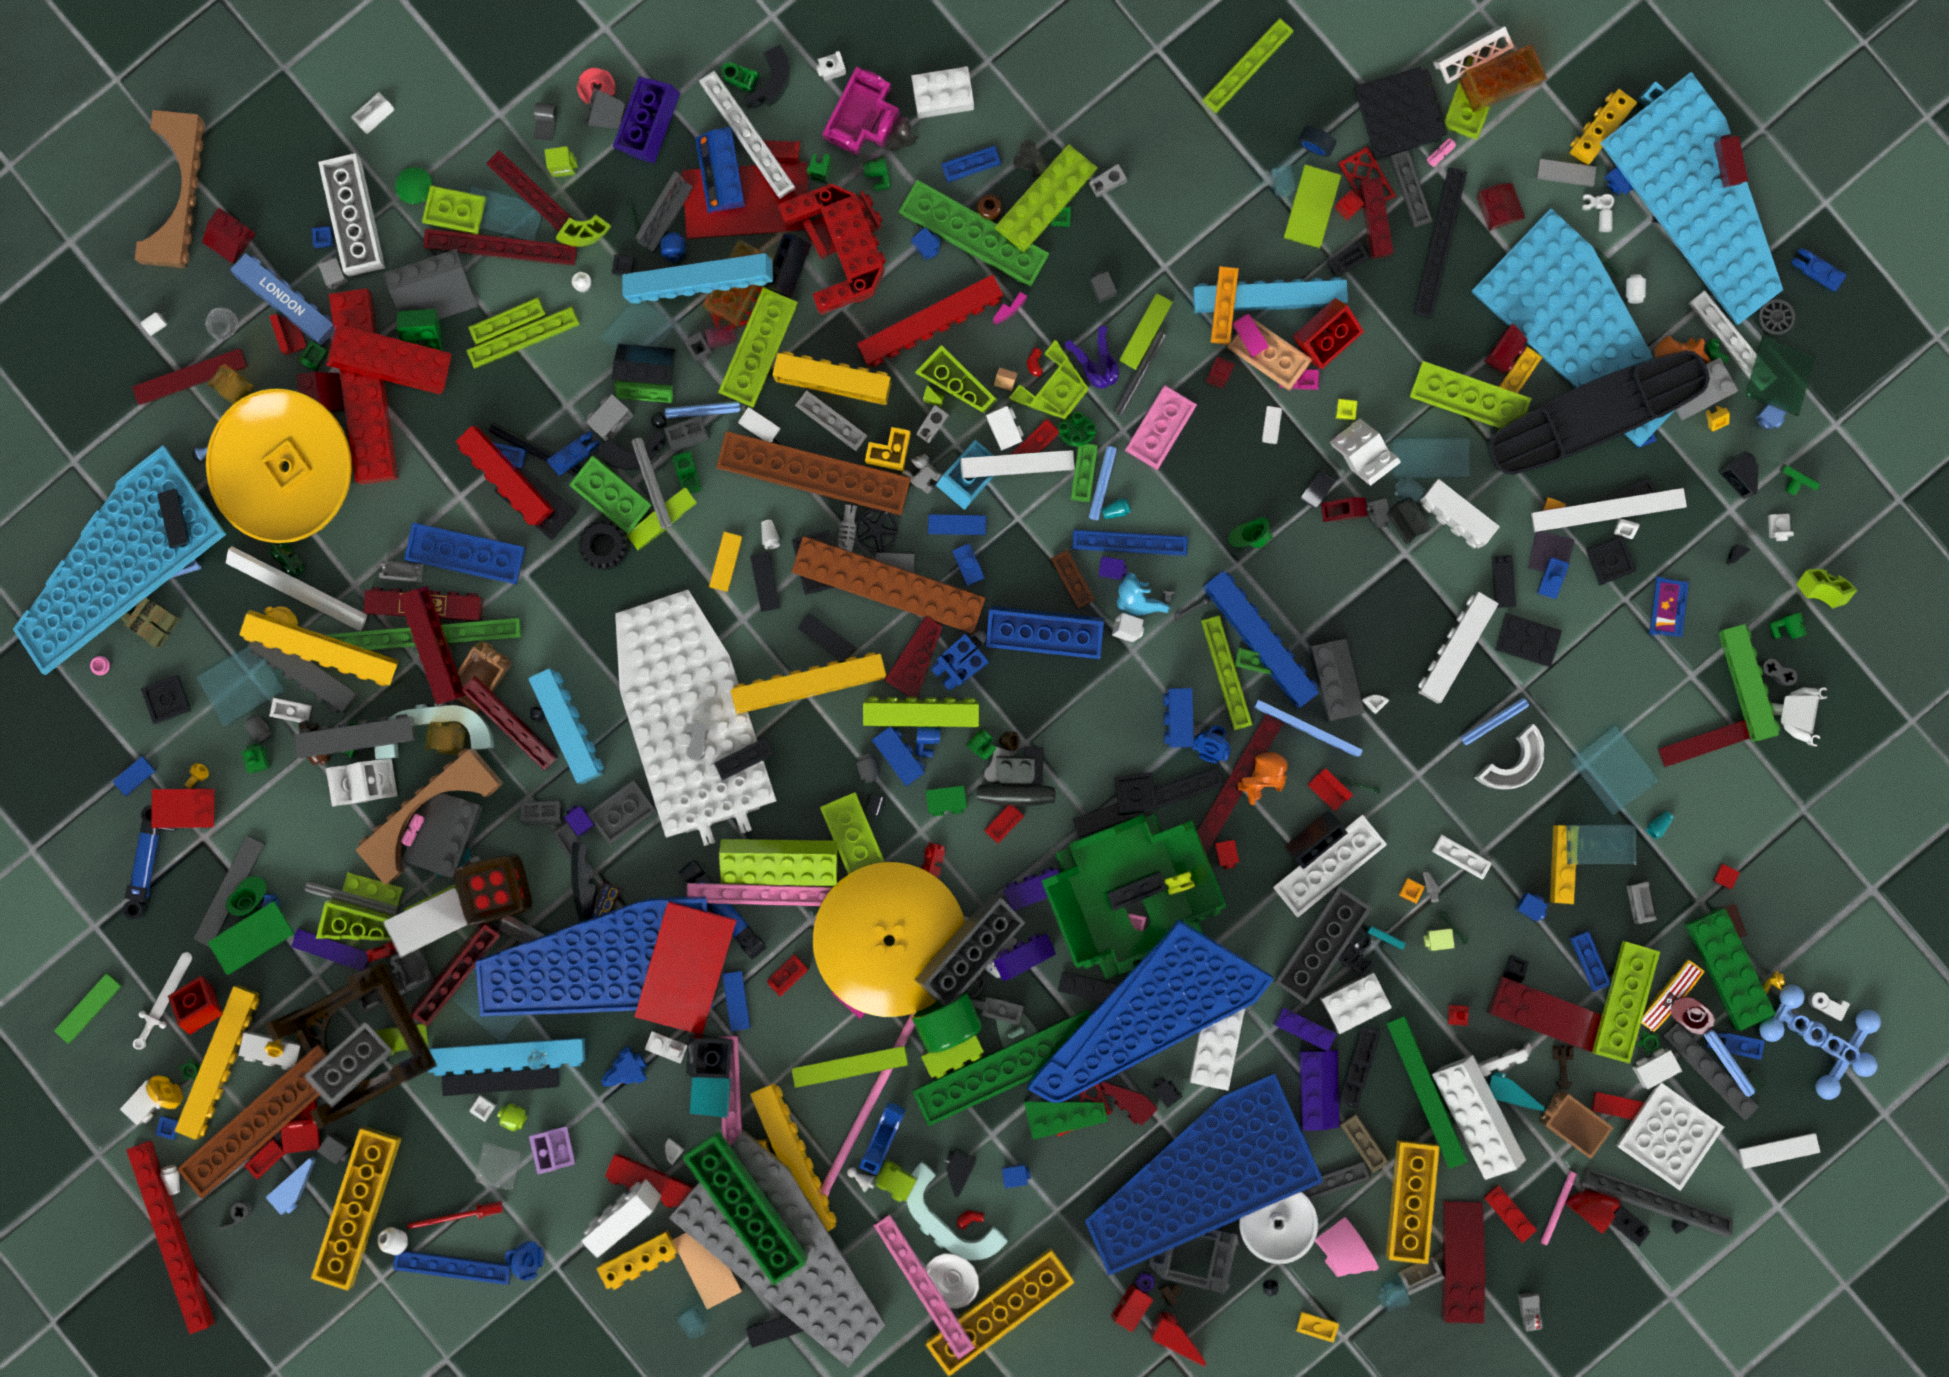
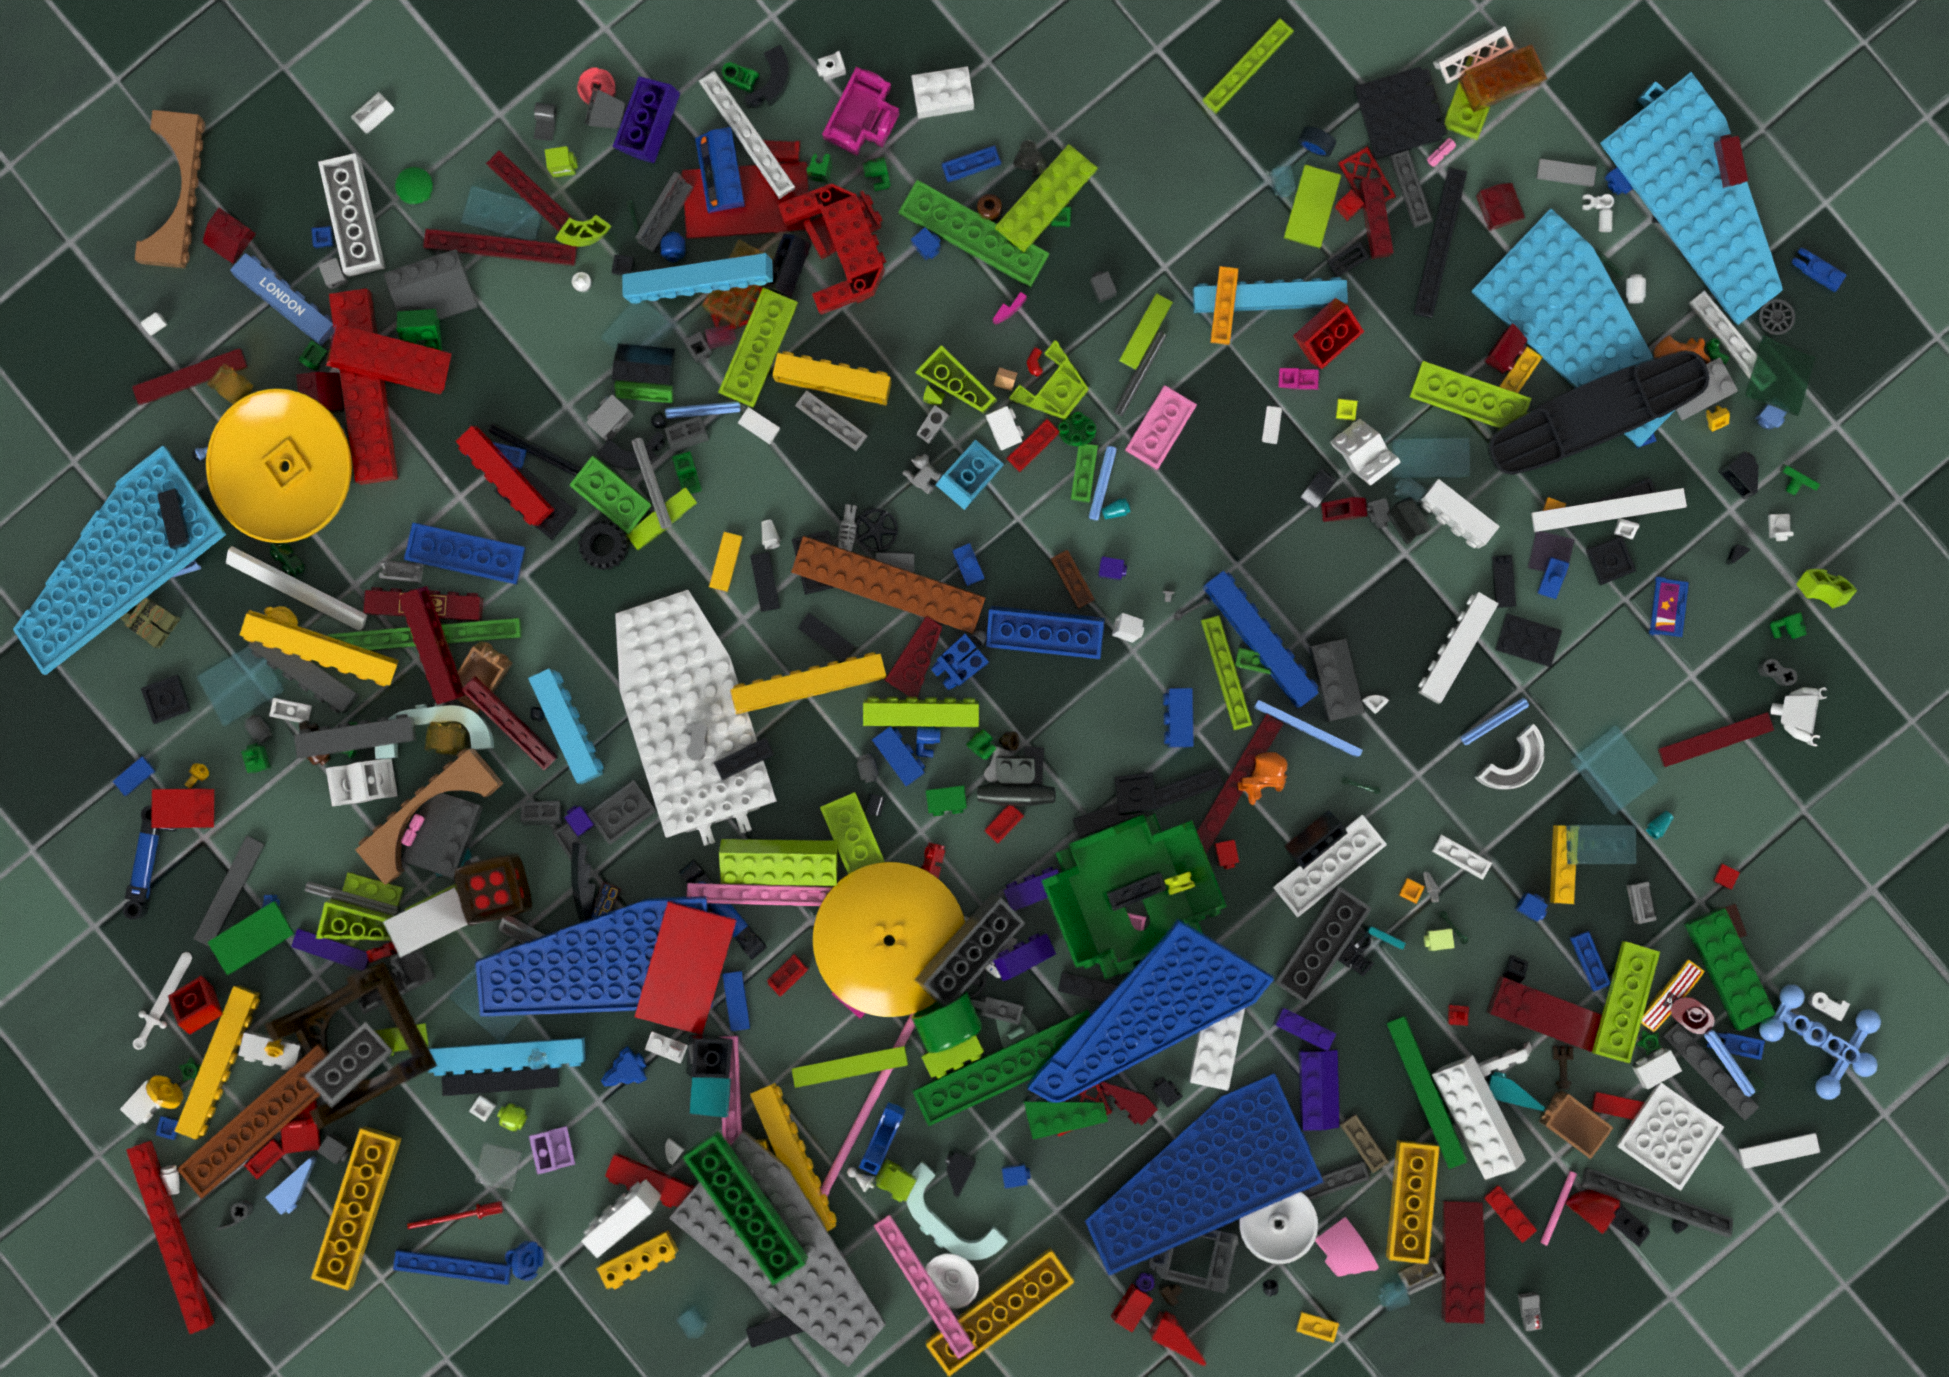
(88, 1008): bright green tile -> none
(100, 665): bright pink plate -> none
(221, 323): clear hat -> none
(246, 897): green piece -> none
(288, 335): red panel -> none
(392, 1241): white head -> none
(454, 210): lime tile -> none
(454, 973): dark red brick -> none
(507, 321): lime tile -> none
(523, 337): lime tile -> none
(572, 454): blue hinge -> none
(710, 1276): light nougat tile -> none
(813, 473): dark orange plate -> none
(894, 454): yellow brick -> none
(900, 135): clear smoke piece -> none
(930, 320): red brick -> none
(957, 524): blue tile -> none
(967, 1217): red arm -> none
(1017, 464): white tile -> none
(1101, 373): dark purple hair -> none
(1108, 181): light grey leg -> none
(1130, 542): blue tile -> none
(1133, 601): medium azure piece -> none
(1212, 746): blue tile -> none
(1220, 372): dark red brick -> none
(1250, 335): dark pink slope -> none
(1252, 533): green piece -> none
(1279, 361): light nougat tile -> none
(1329, 789): red panel -> none
(1355, 1002): white brick -> none
(1359, 1066): black slope -> none
(1605, 123): yellow brick -> none
(1749, 683): bright green brick -> none
(1776, 980): yellow plate -> none

